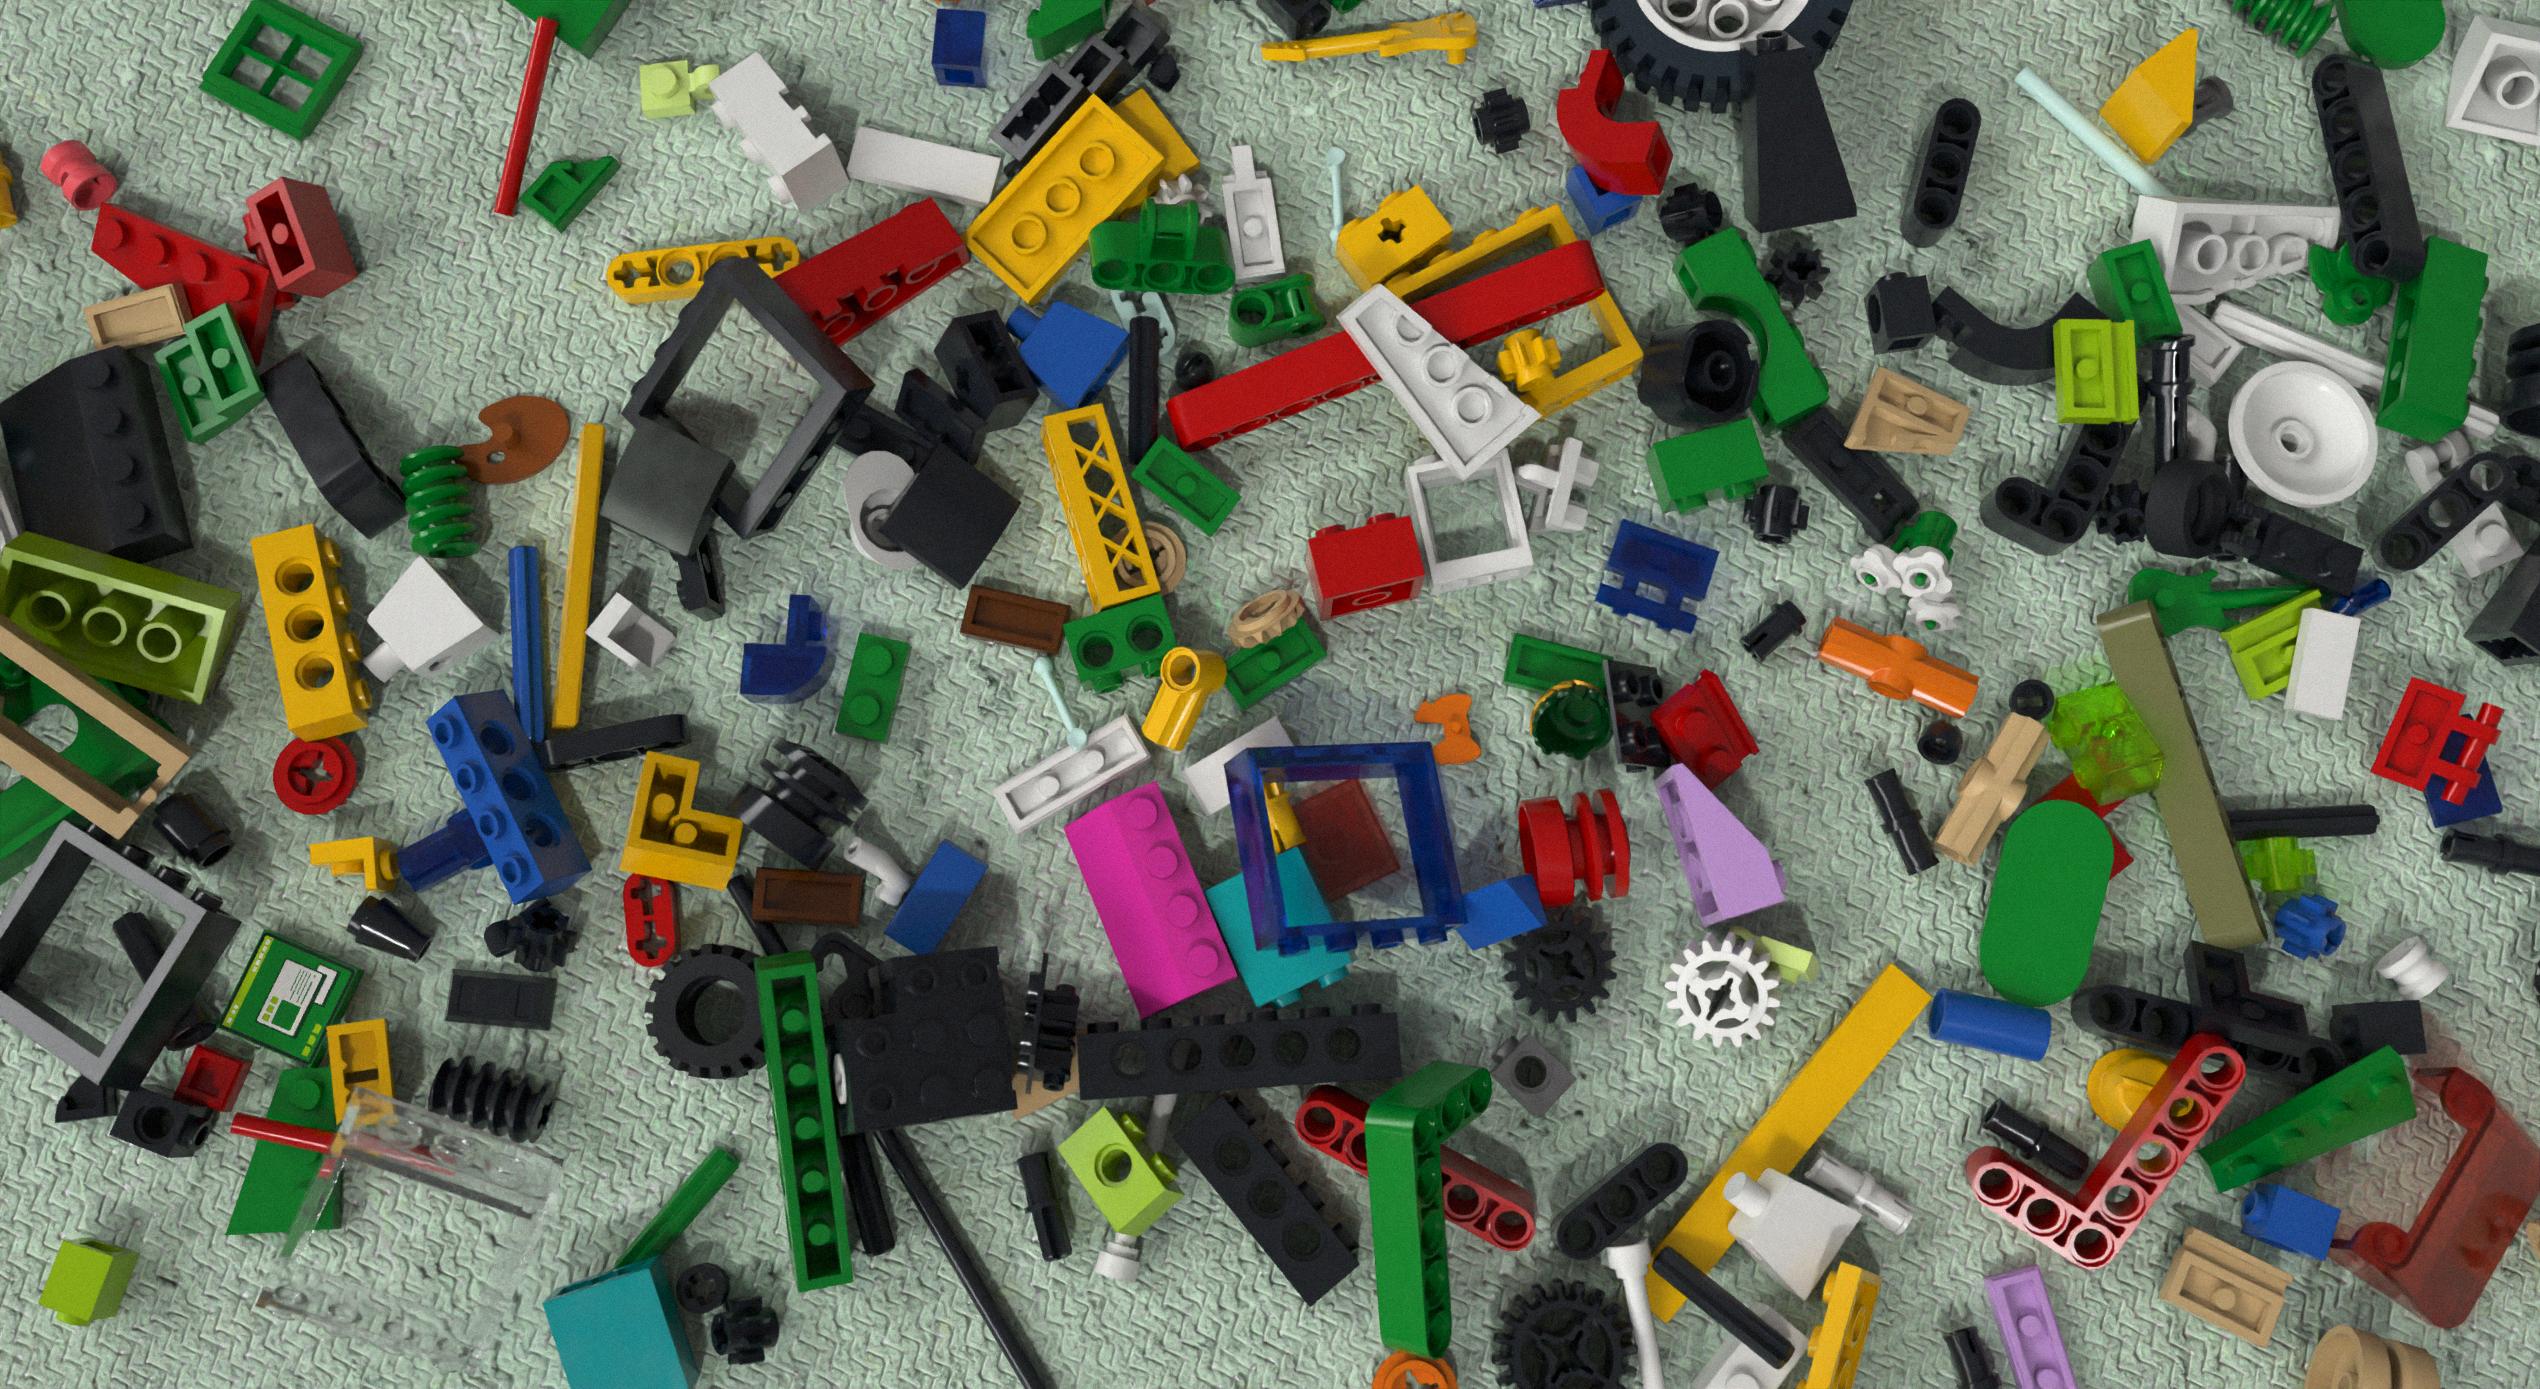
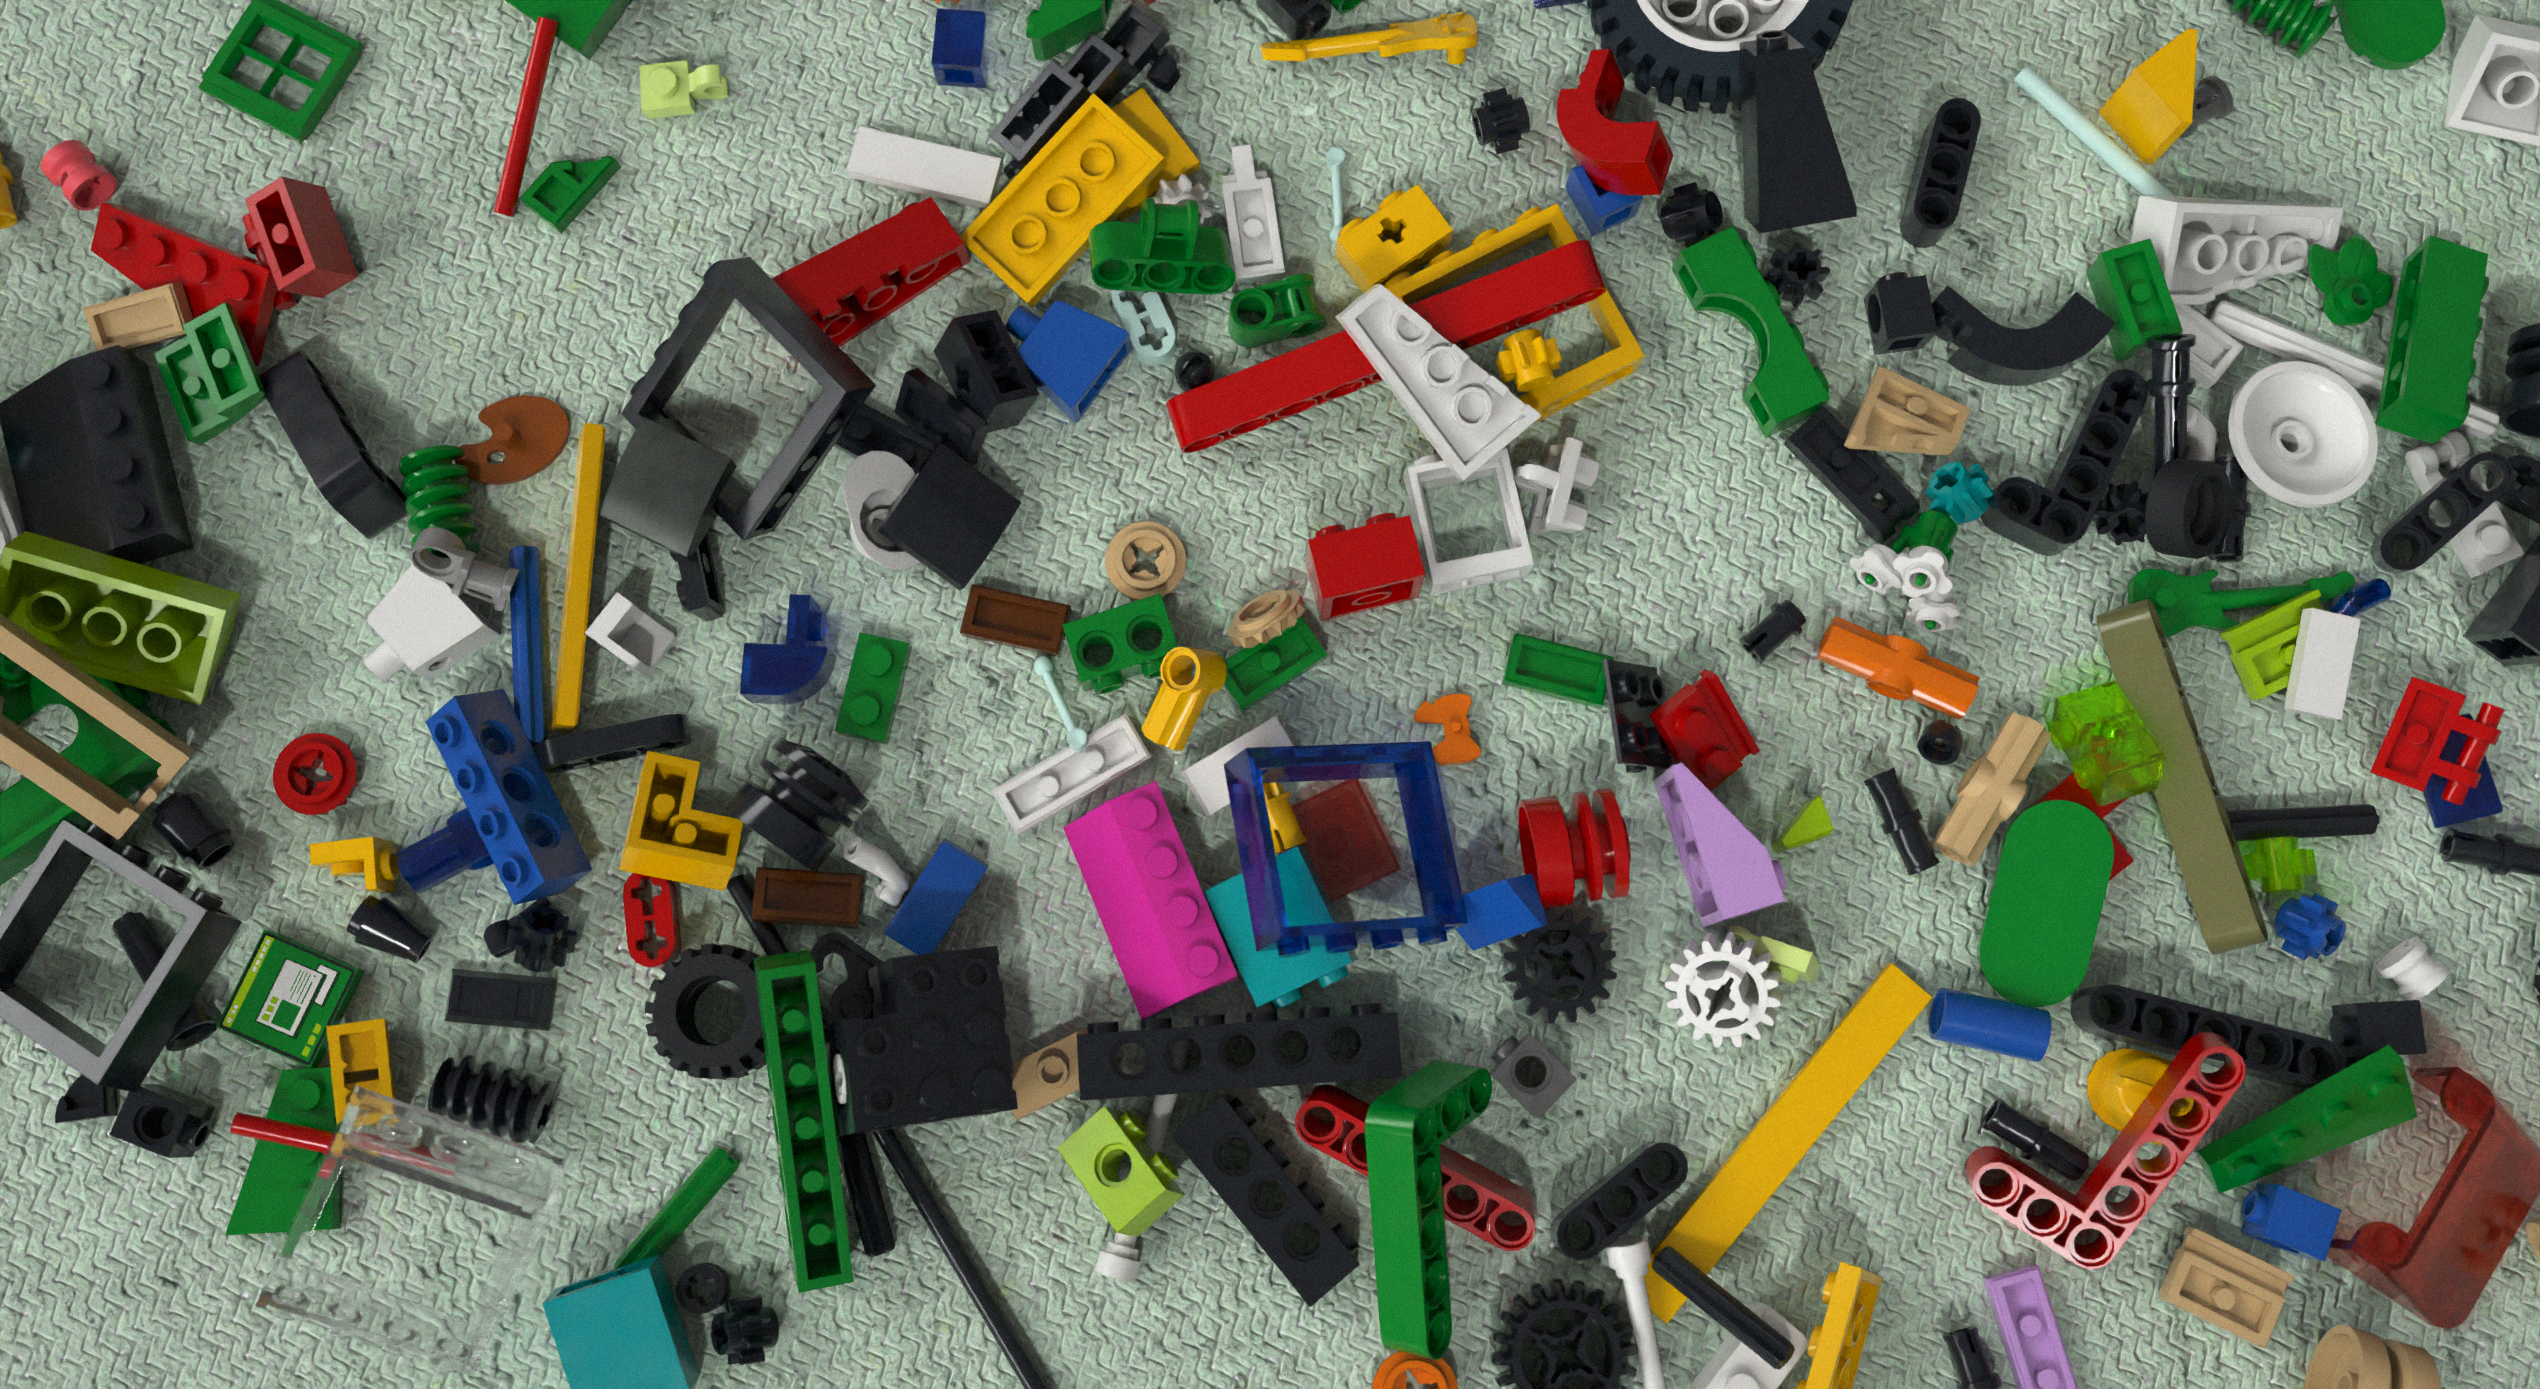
(88, 1280): lime brick -> none
(213, 1077): red tile -> none
(281, 565): yellow brick -> none
(461, 568): none -> light grey connector
(701, 257): yellow beam -> none
(777, 134): white wedge -> none
(1045, 1205): black axle -> none
(1046, 1031): black hinge -> none
(1079, 512): yellow fence -> none
(1142, 386): black axle -> none
(1185, 486): green plate -> none
(1571, 720): dark green hair -> none
(1661, 562): clear blue plate -> none
(1698, 374): black brick -> none
(1707, 467): green brick -> none
(1775, 514): black gear -> none
(1788, 1227): white torso -> none
(1807, 826): none -> lime slope
(1860, 1191): white pin -> none
(1959, 491): none -> teal gear
(2032, 689): black hinge -> none
(2095, 371): lime plate -> none
(2228, 1008): black plate -> none
(2293, 550): black hinge -> none
(2368, 169): black beam -> none

